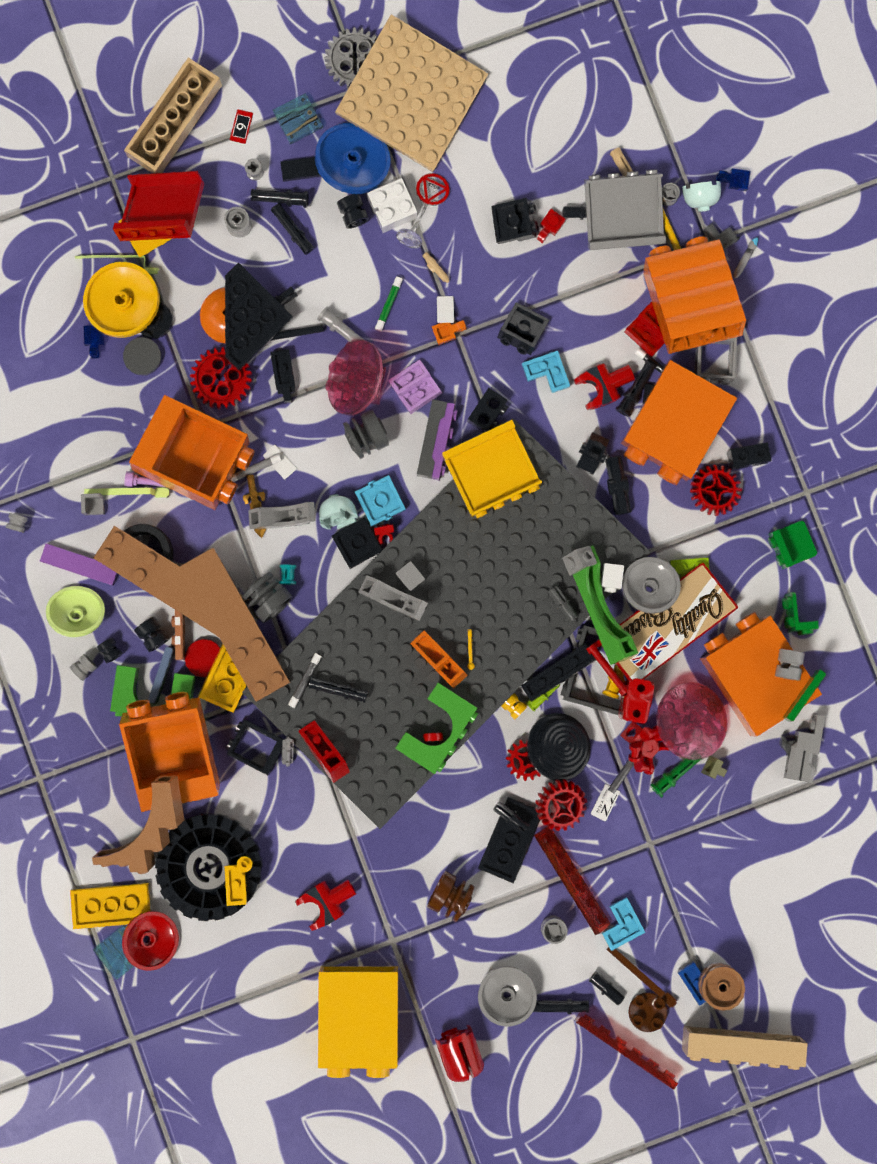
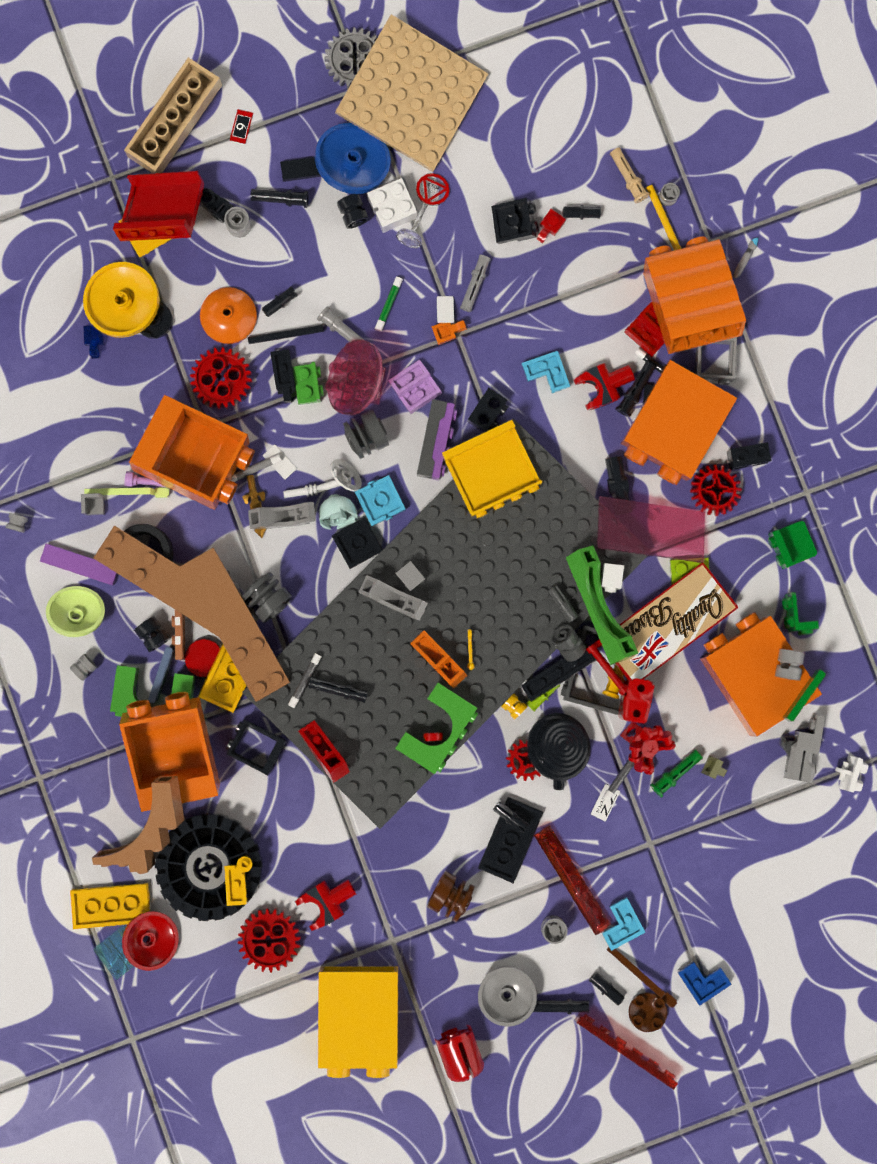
(109, 649): black wheel -> none
(142, 356): dark grey tile -> none
(149, 270): yellowish green piece -> none
(217, 206): none -> black piece
(250, 316): black plate -> none
(259, 171): light grey bush -> none
(267, 922): none -> red gear
(287, 574): teal bush -> none
(287, 751): light grey axle -> none
(297, 118): clear light blue tile -> none
(297, 235): black pin -> none
(307, 383): none -> bright green bracket
(341, 477): none -> white dish
(385, 529): red tile -> none
(434, 267): tan piece -> none
(482, 264): none -> light grey pin
(522, 329): black plate -> none
(568, 643): none -> dark grey wheel
(571, 815): red gear -> none
(579, 560): light grey bracket -> none
(592, 453): black hinge -> none
(624, 210): light grey panel -> none
(651, 529): none -> clear pink piece
(654, 574): light grey dish -> none
(691, 721): clear pink bracket -> none
(702, 195): light aqua cylinder -> none
(726, 238): dark grey piece -> none
(732, 991): medium nougat wheel -> none
(737, 179): clear blue plate -> none
(744, 1047): tan brick -> none
(850, 773): none -> white hips

